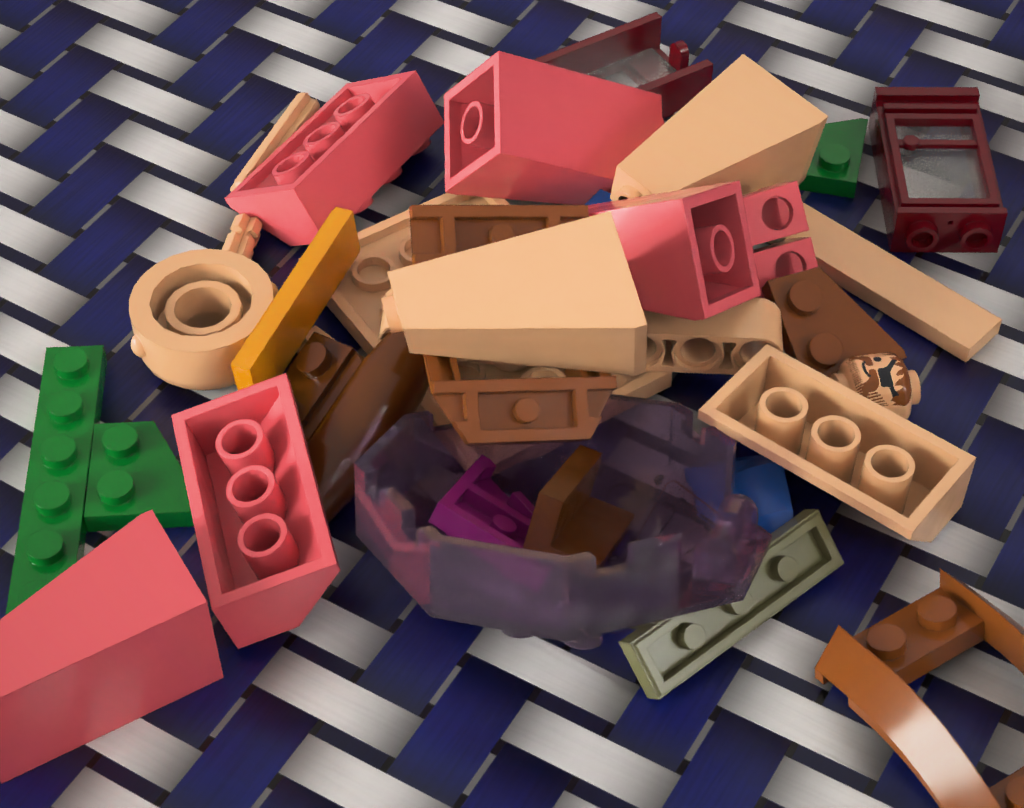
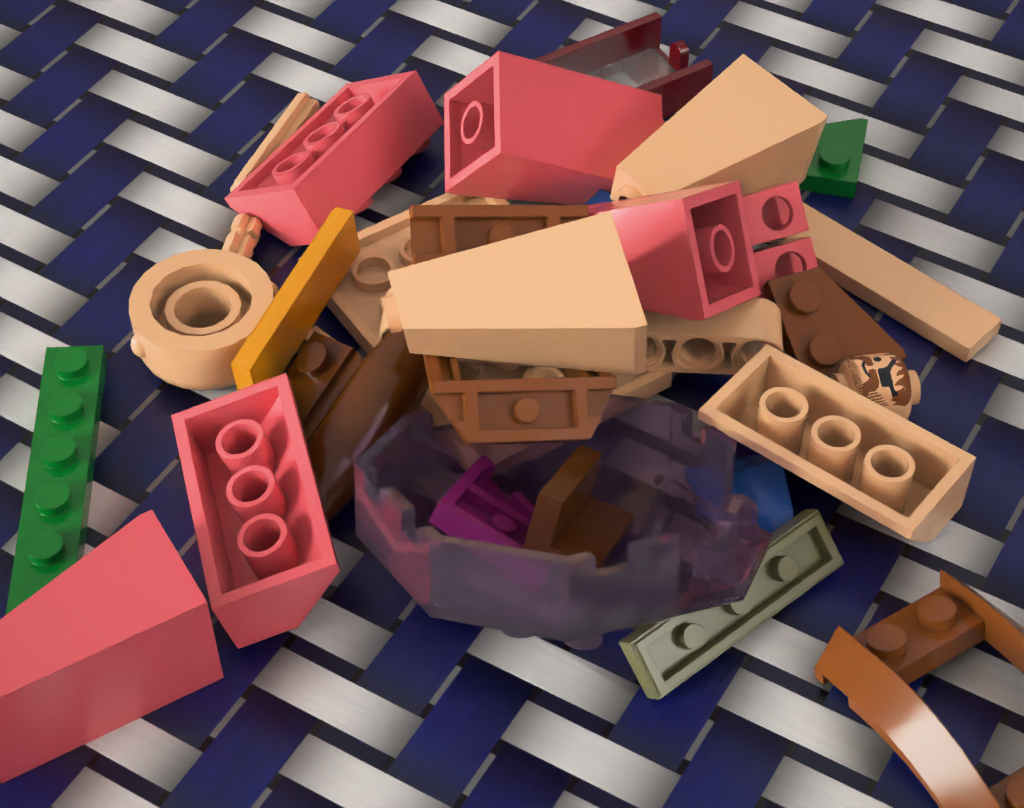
(133, 474): green wing -> none
(935, 170): dark red door -> none

